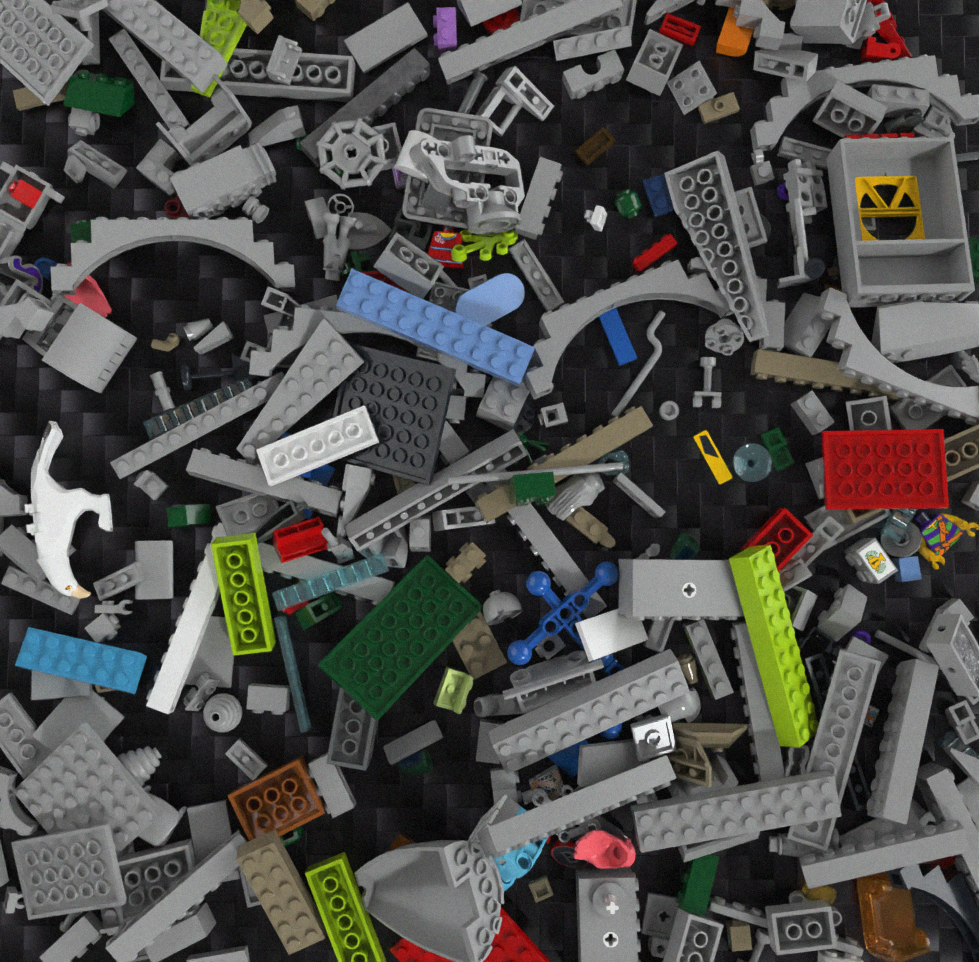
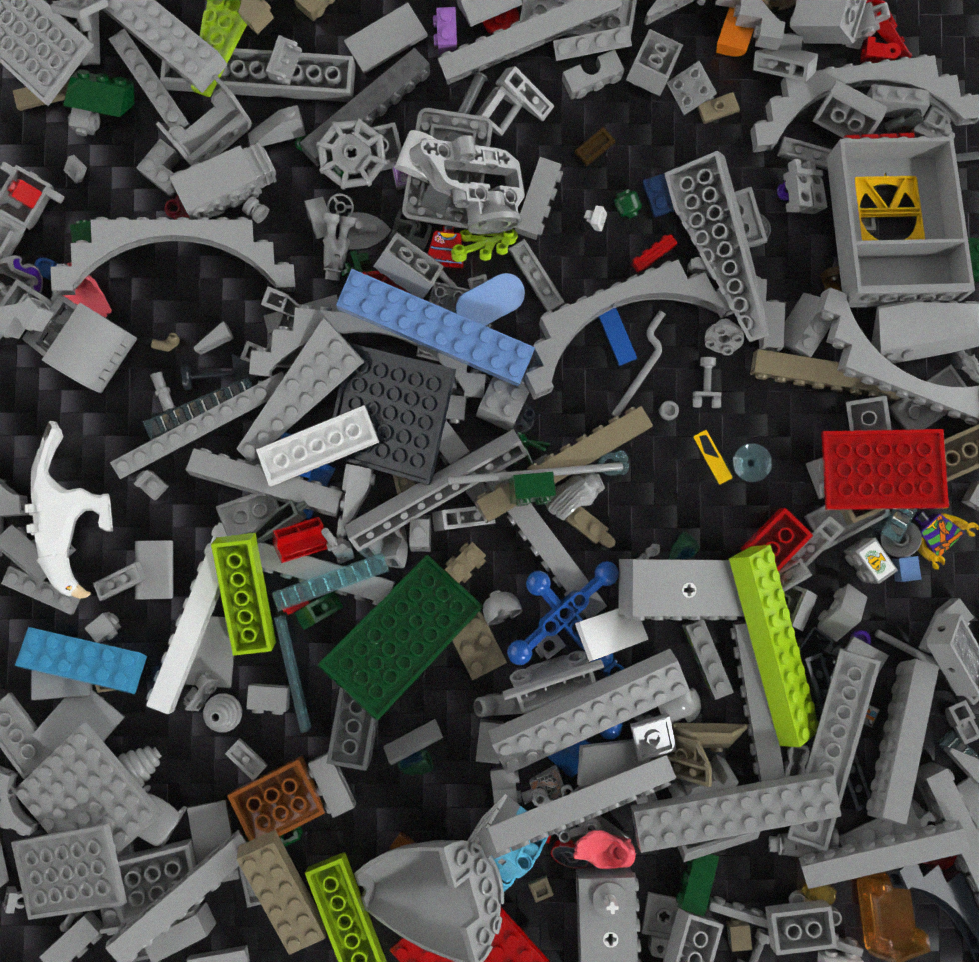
(98, 164): light grey slope -> none
(110, 607): light grey plate -> none
(189, 515): dark green slope -> none
(197, 329): light grey cone -> none
(453, 690): yellowish green bracket -> none
(559, 412): light grey brick -> none
(638, 496): light grey tile -> none
(658, 634): light grey tile -> none
(679, 32): red tile -> none
(688, 668): dark tan cone -> none
(761, 170): light grey plate -> none
(776, 446): dark green slope -> none
(805, 270): light grey hand -> none
(812, 413): light grey brick -> none

